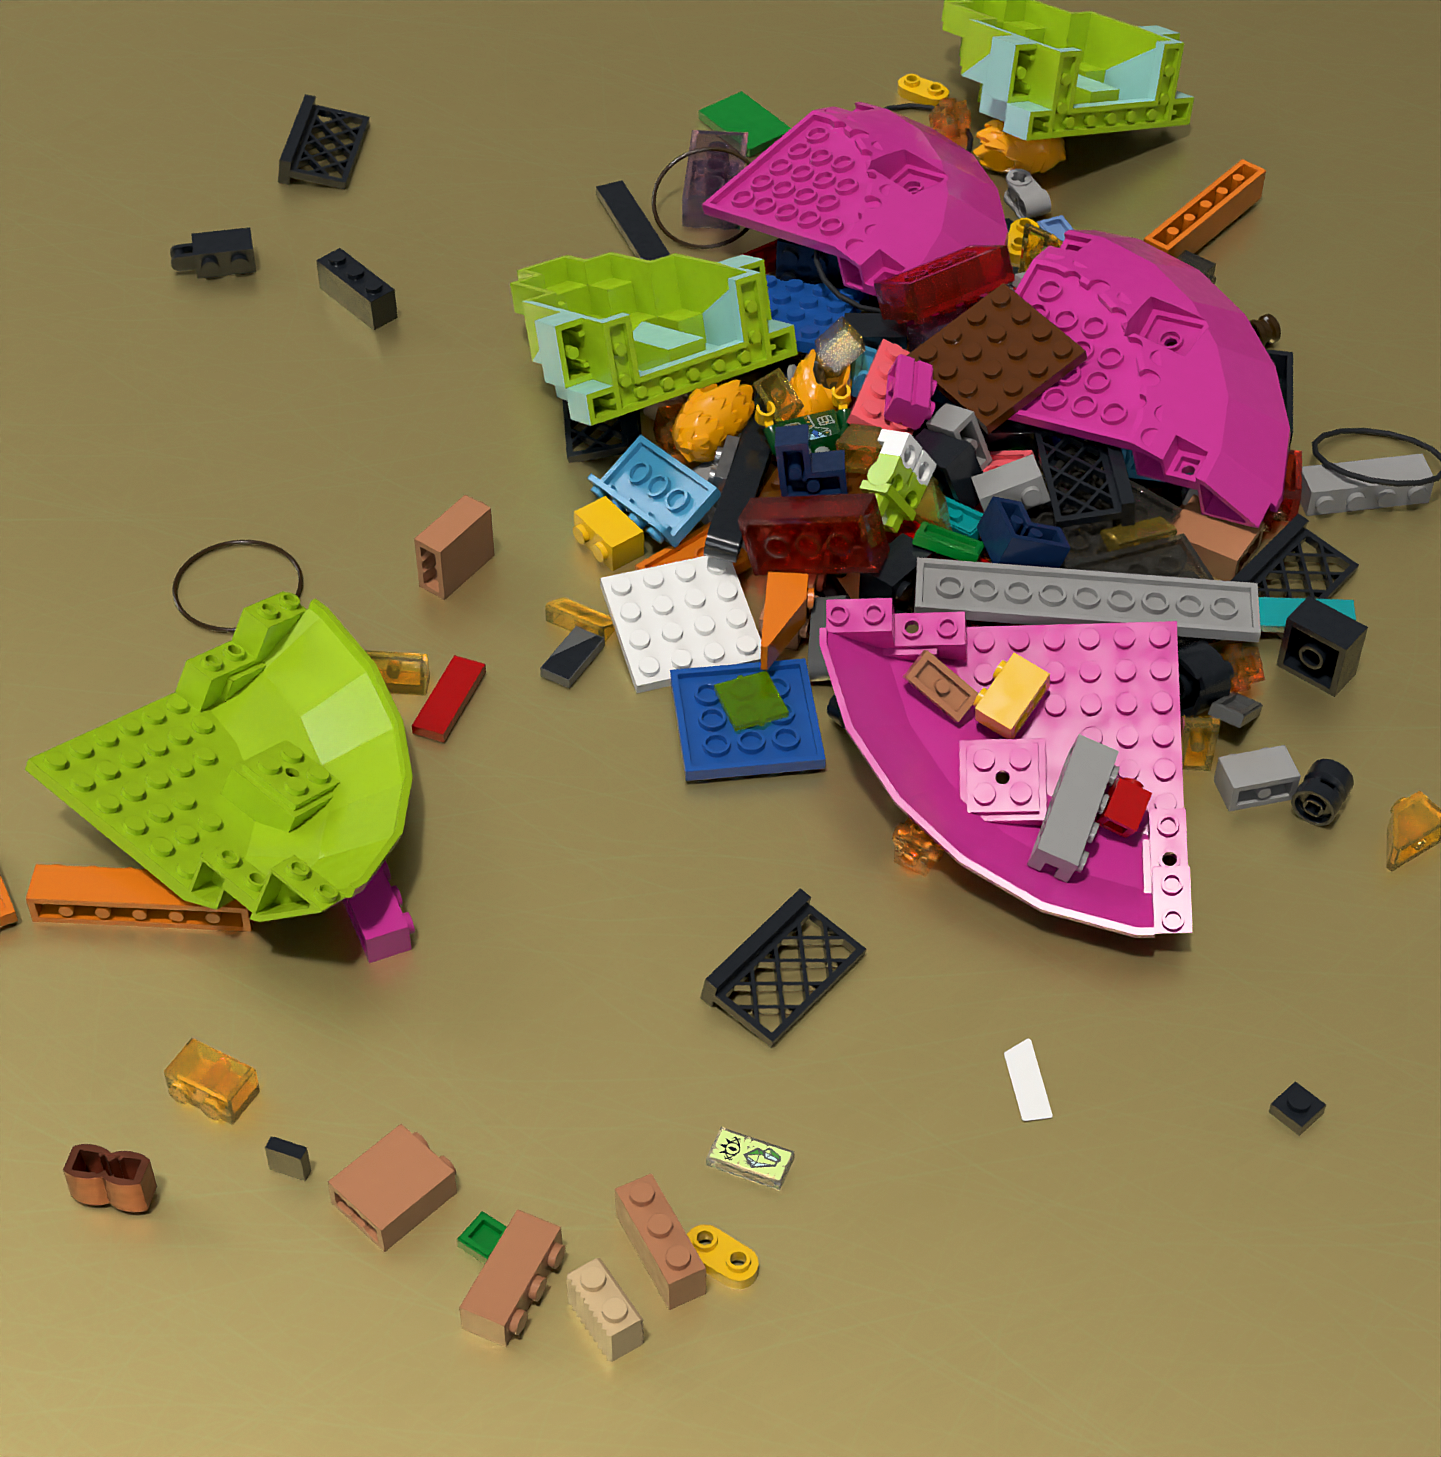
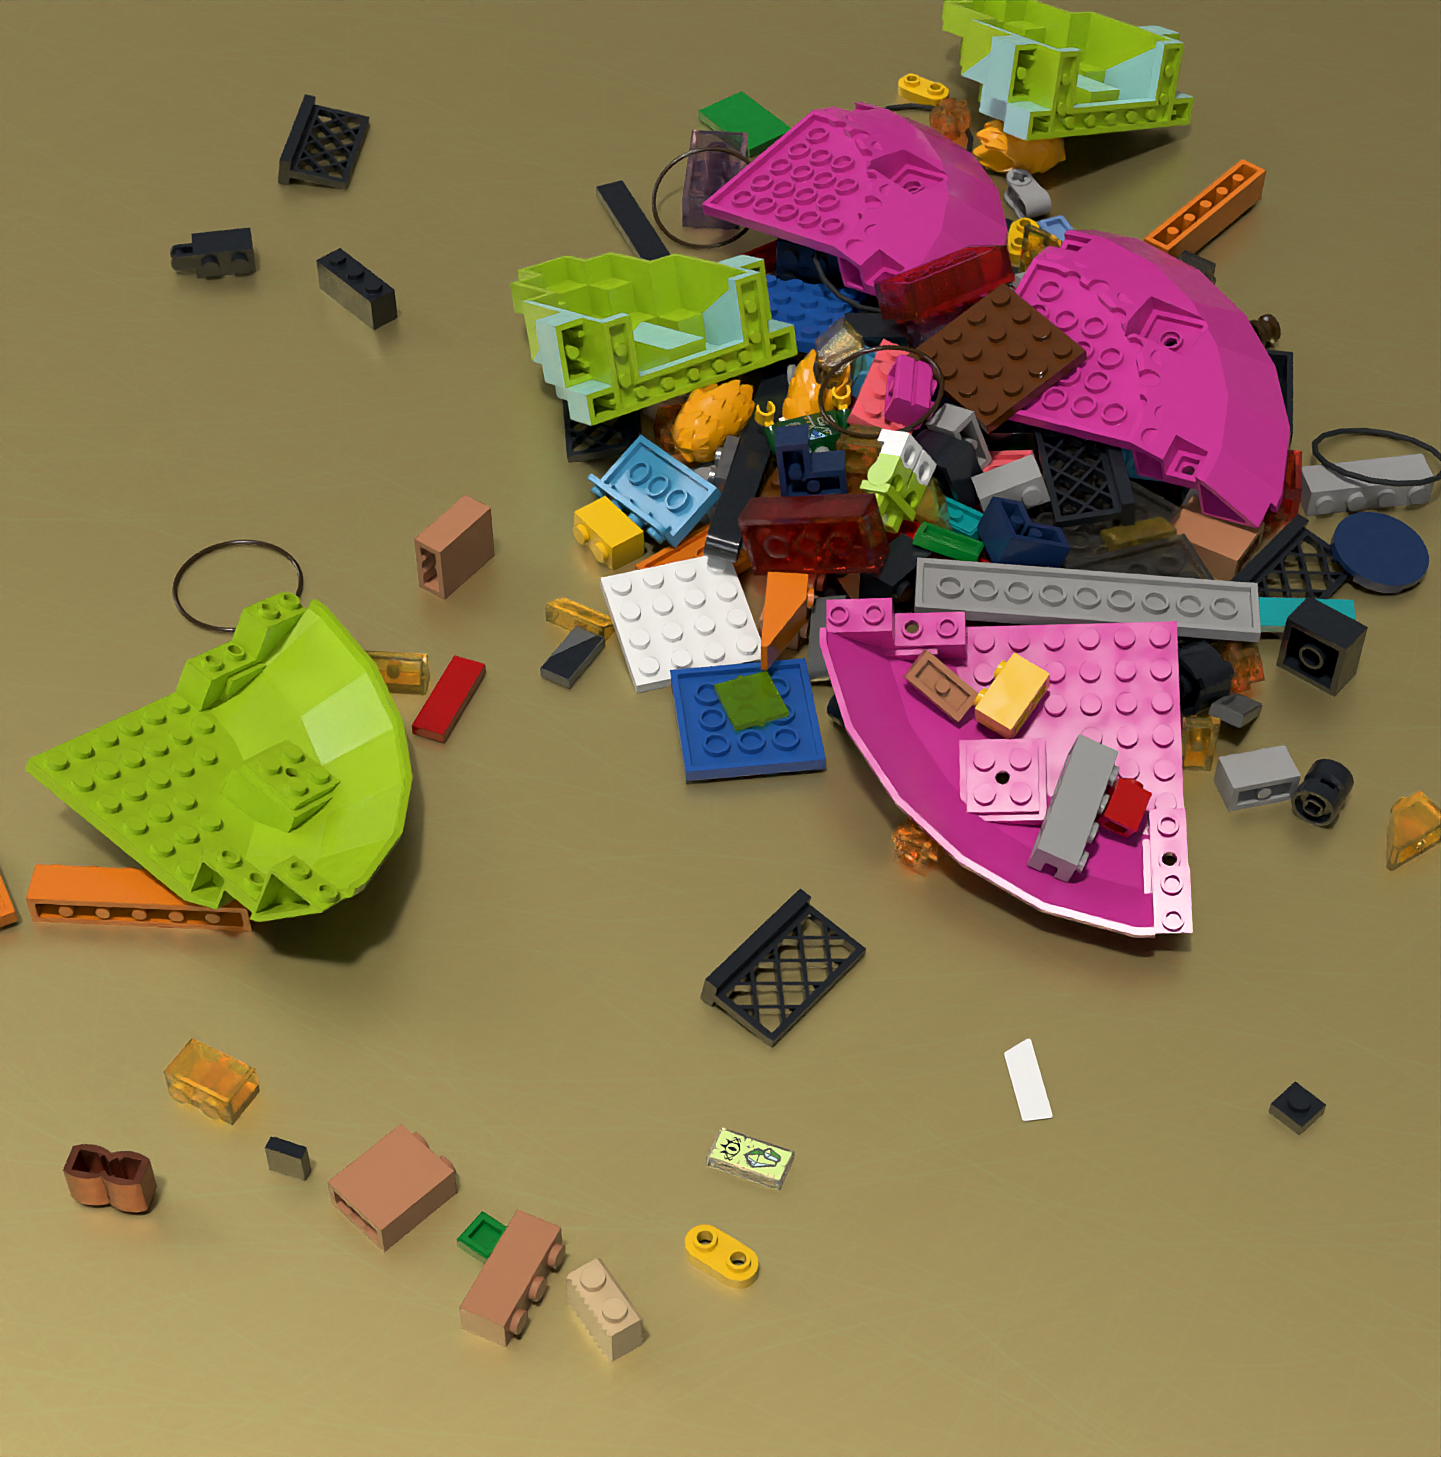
(379, 919): dark pink brick -> none
(660, 1241): nougat brick -> none
(777, 389): clear yellow slope -> none
(869, 350): none -> dark brown piece
(1379, 552): none -> dark blue tile

